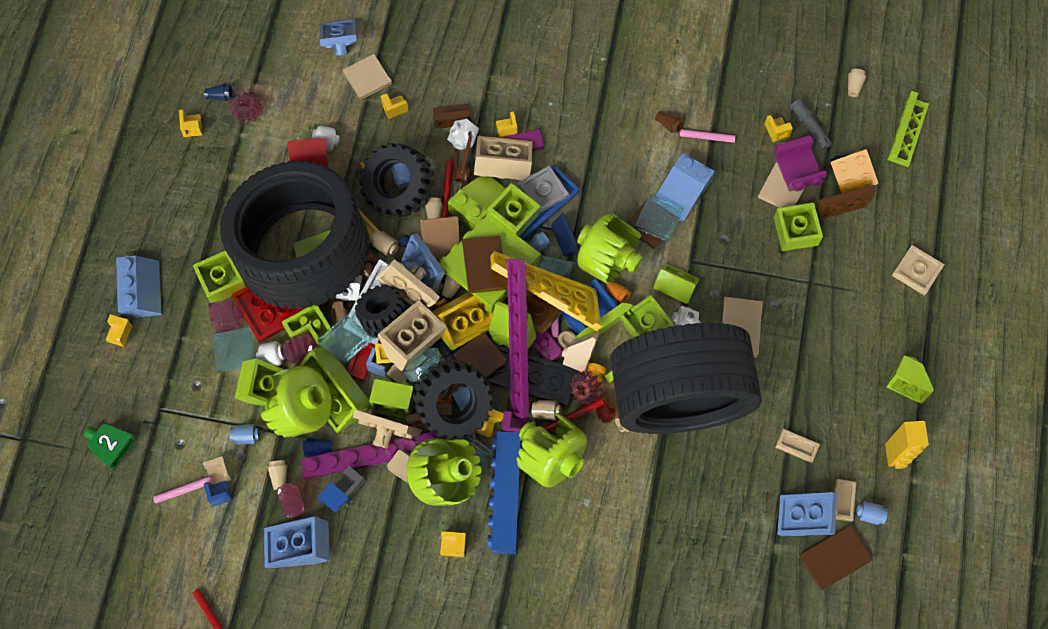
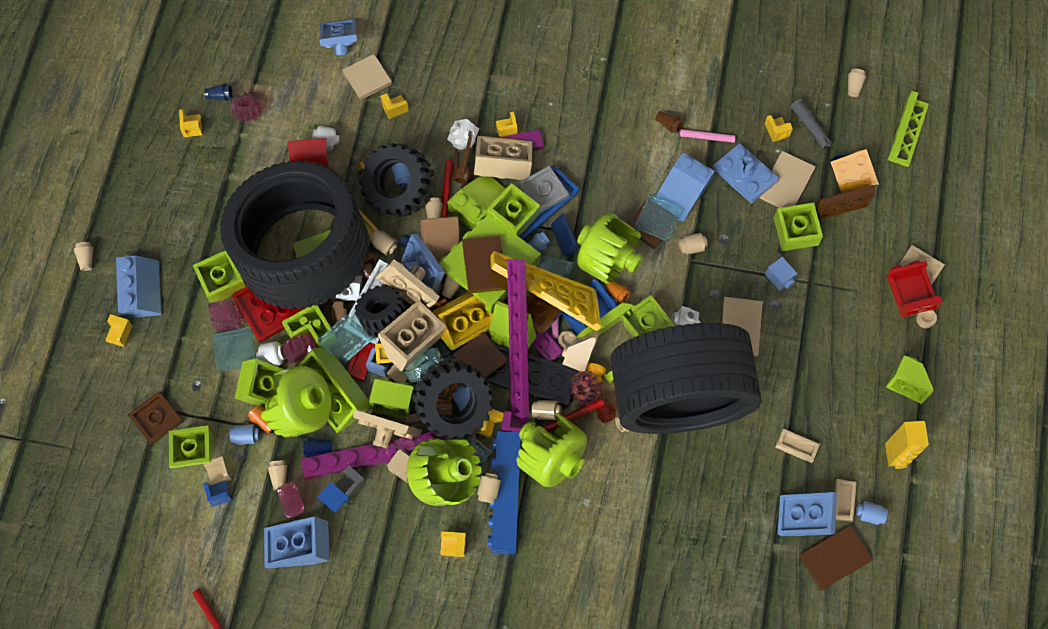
(84, 255): none -> tan cone
(109, 444): green torso -> none
(155, 418): none -> reddish brown tile
(182, 489): bright pink bar -> none
(191, 446): none -> lime slope
(255, 417): none -> orange cone
(447, 115): reddish brown panel -> none
(488, 488): none -> tan brick
(676, 283): lime panel -> none
(692, 244): none -> tan brick
(745, 173): none -> medium blue plate
(781, 274): none -> medium blue brick
(798, 164): magenta panel -> none
(912, 289): none -> red panel
(926, 319): none -> tan tile

